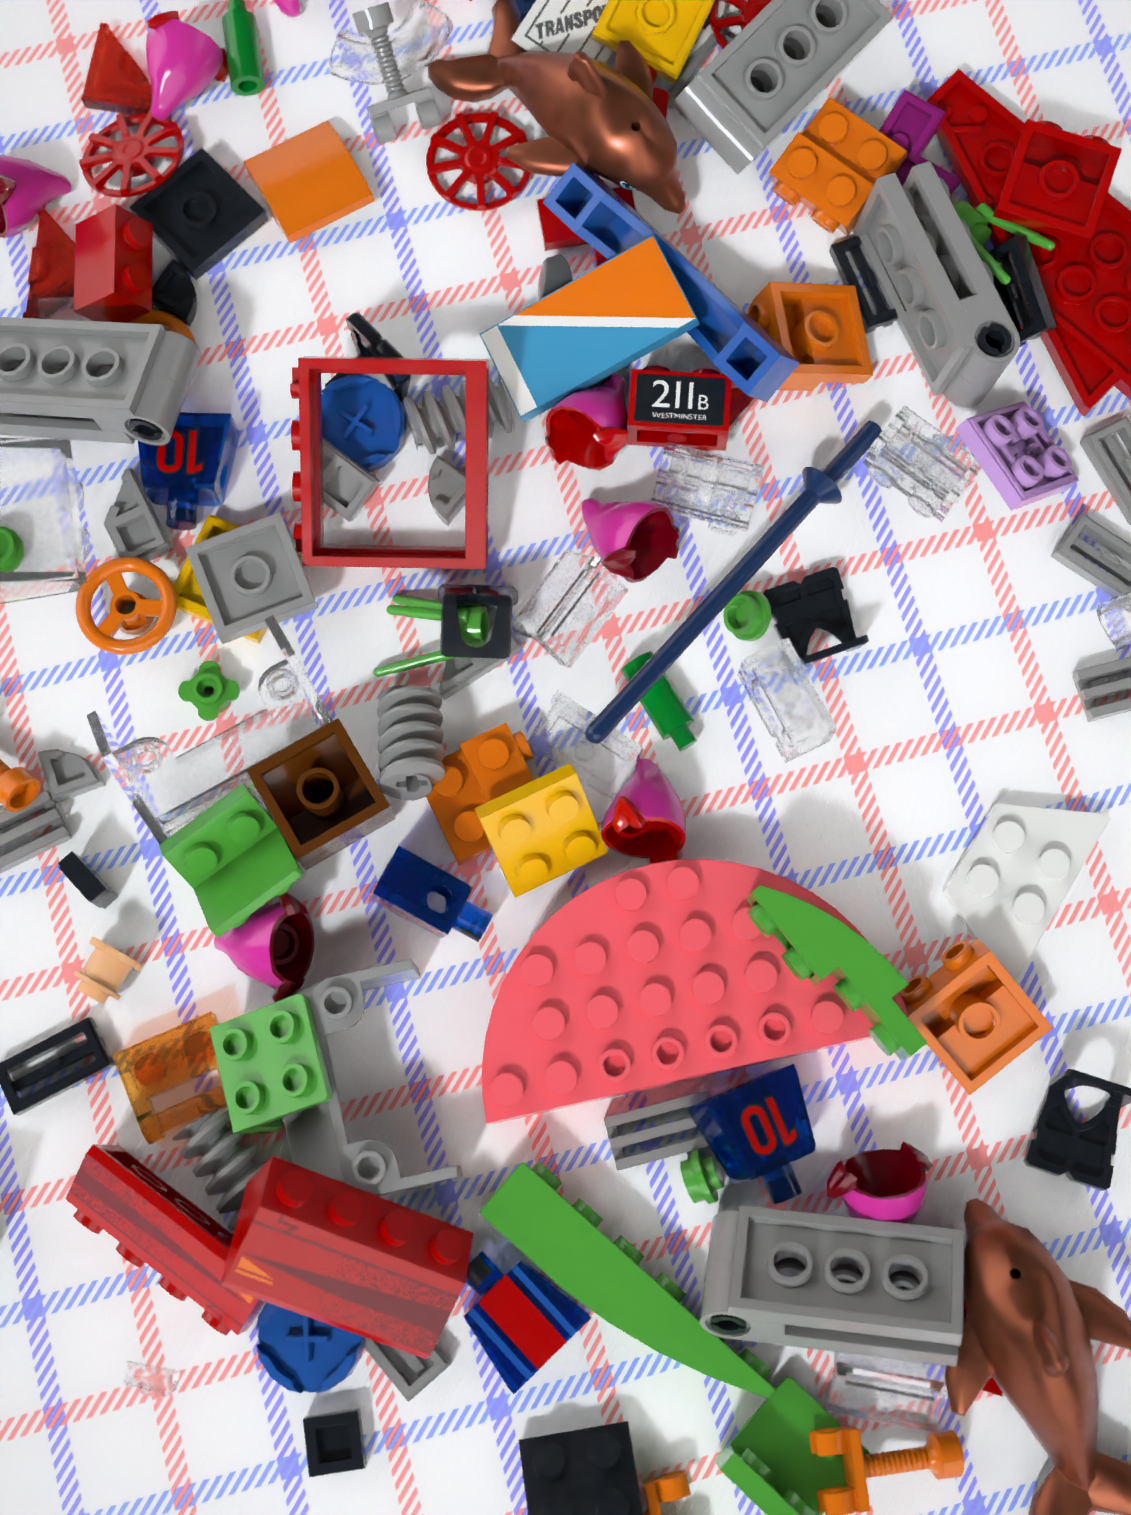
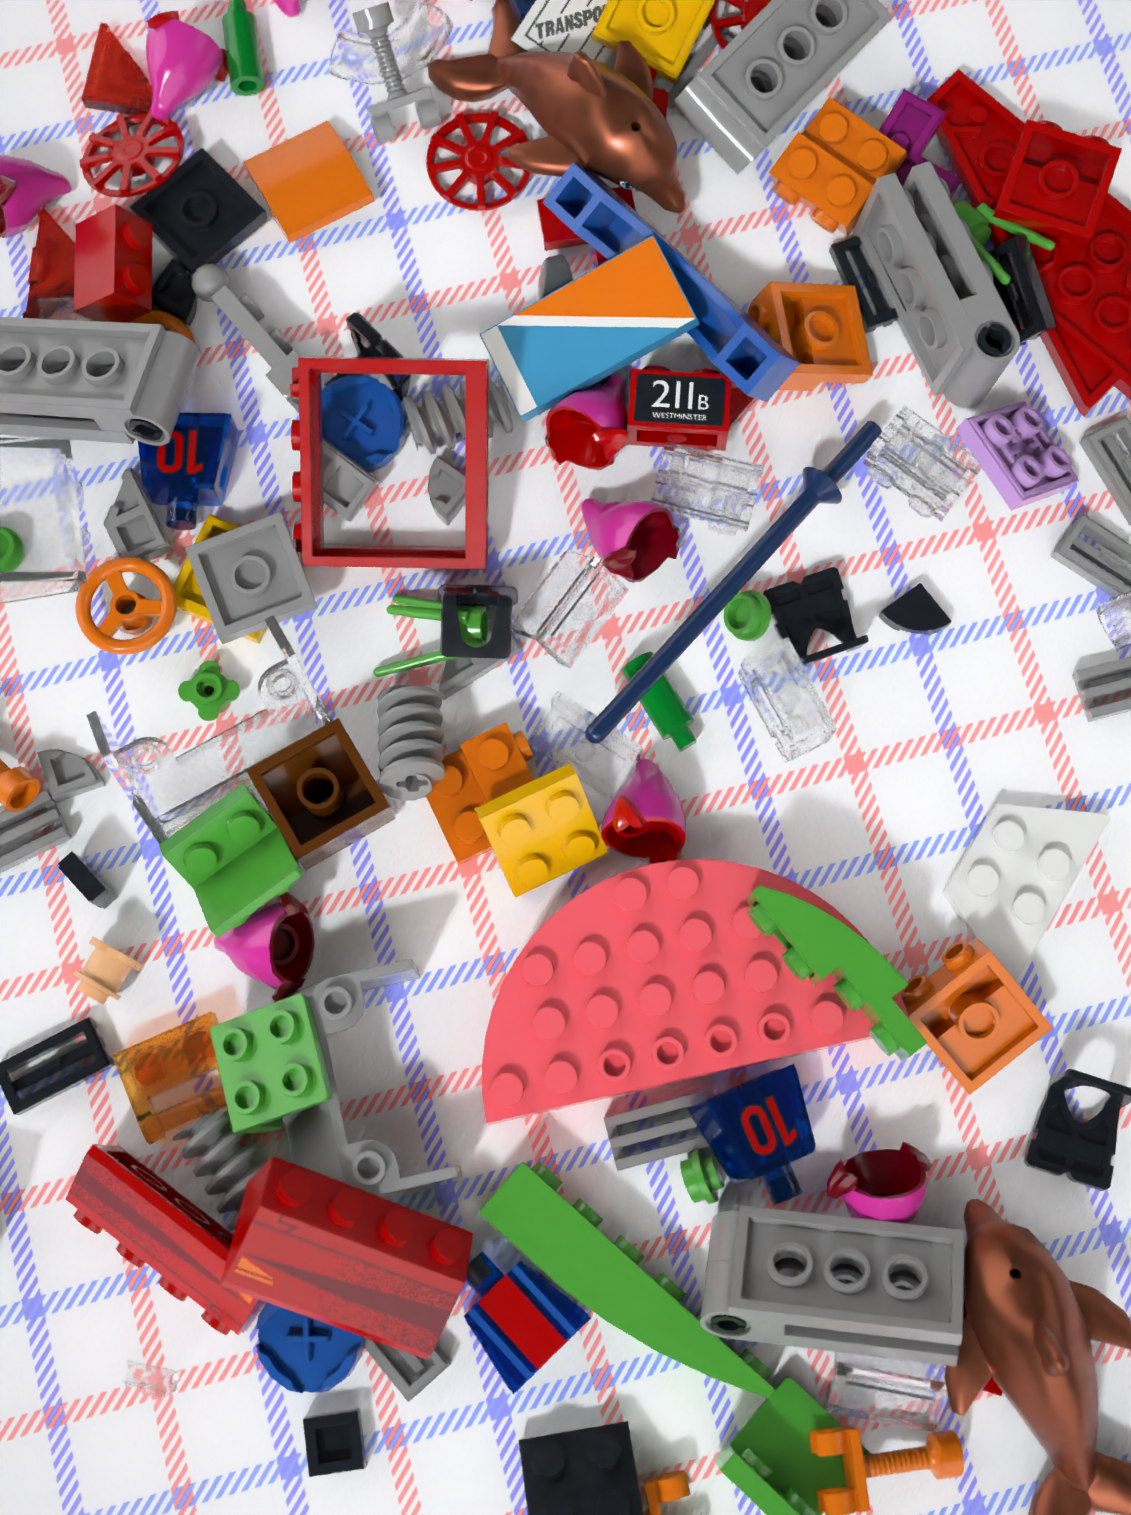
(212, 285): none -> light grey plate
(405, 890): clear blue torso -> none
(915, 613): none -> black tile

